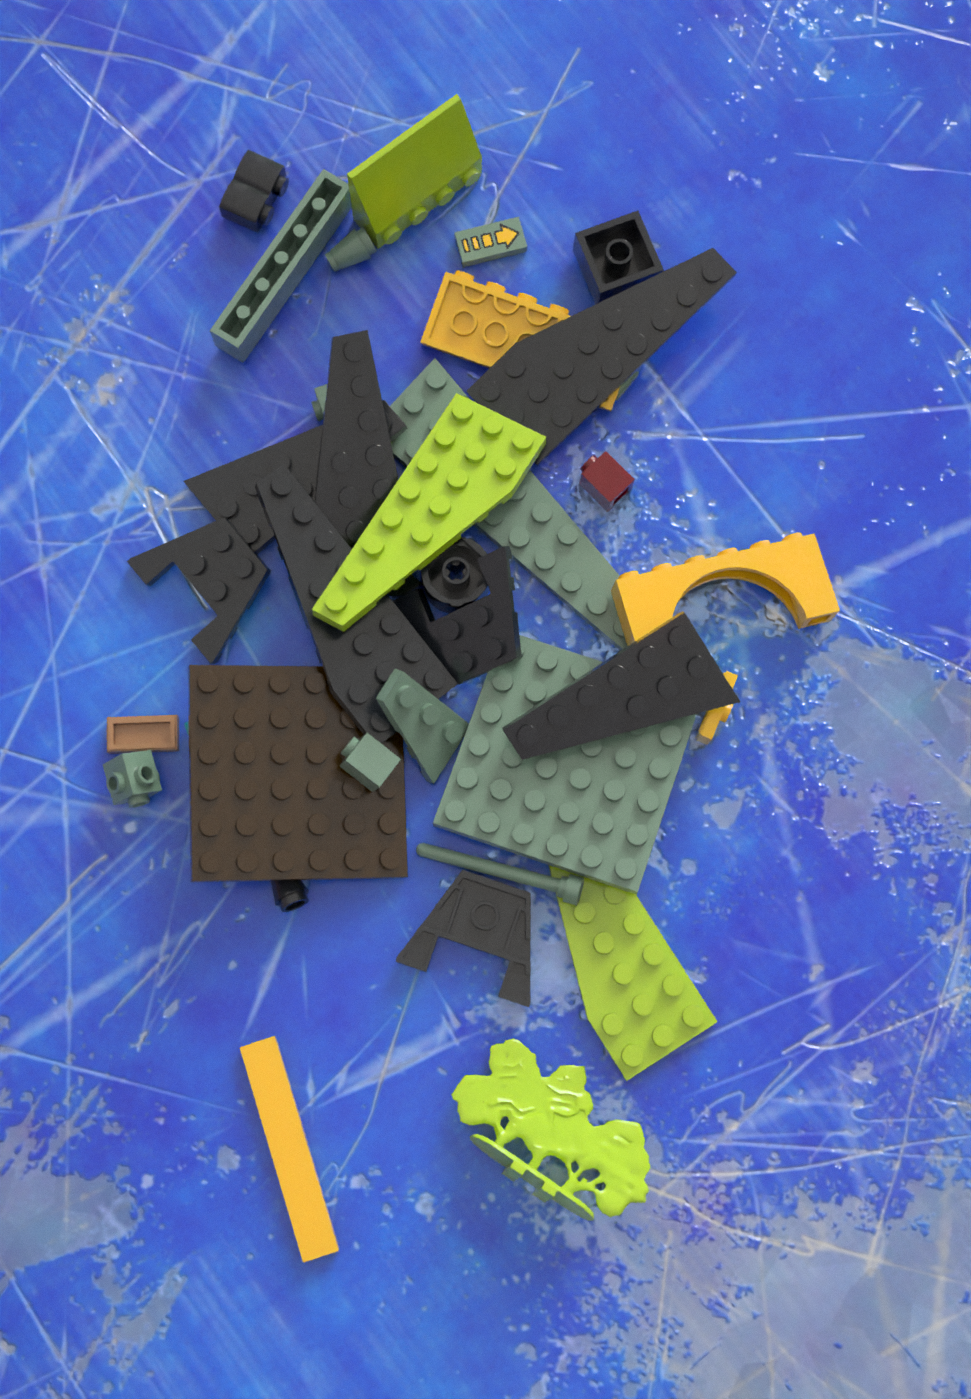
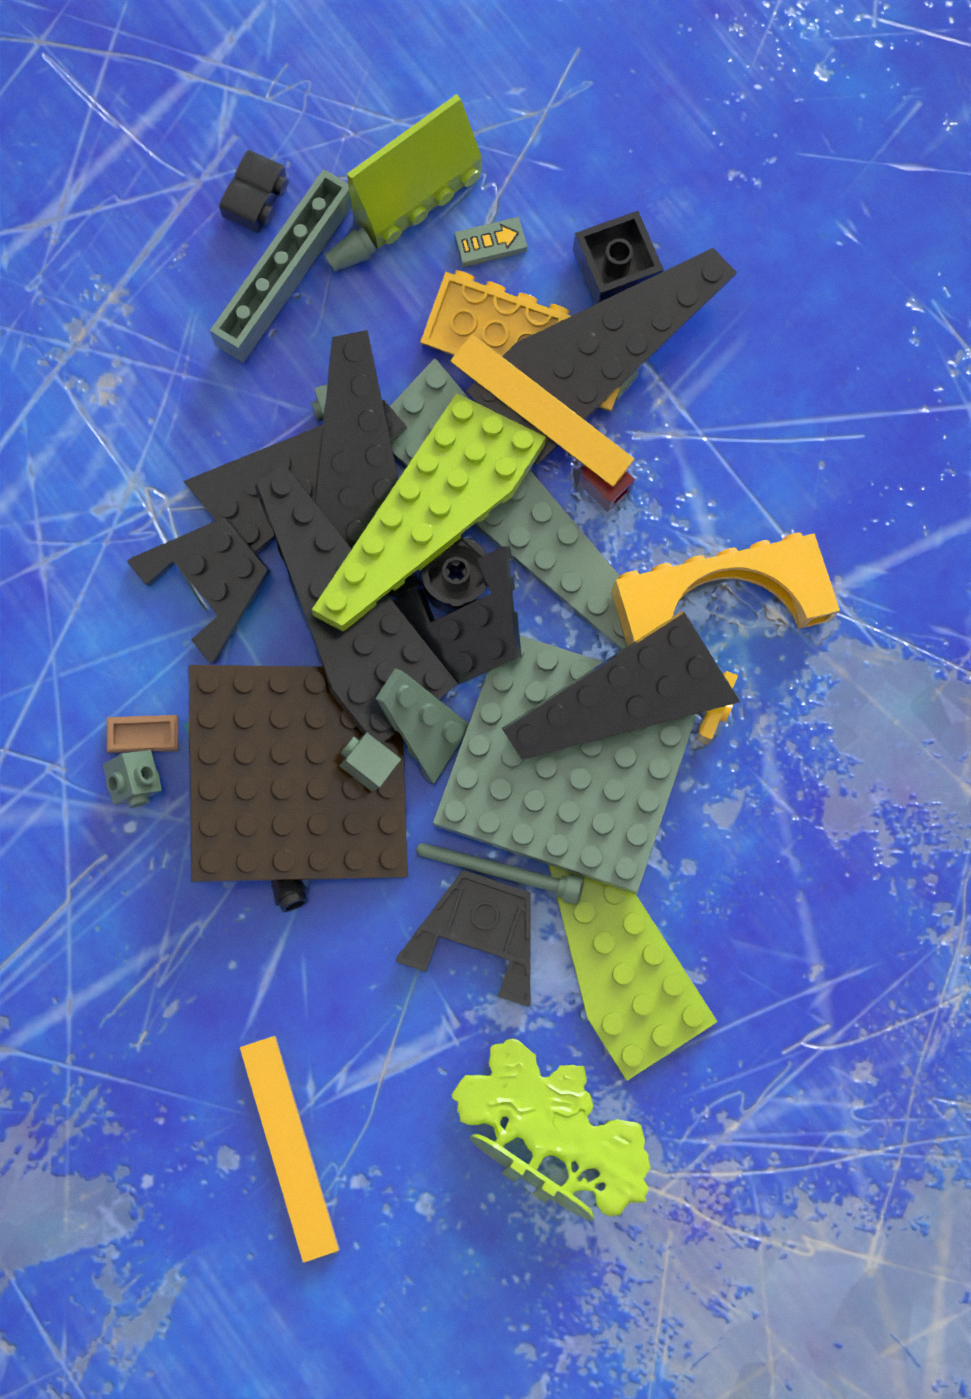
(542, 410): none -> yellow tile

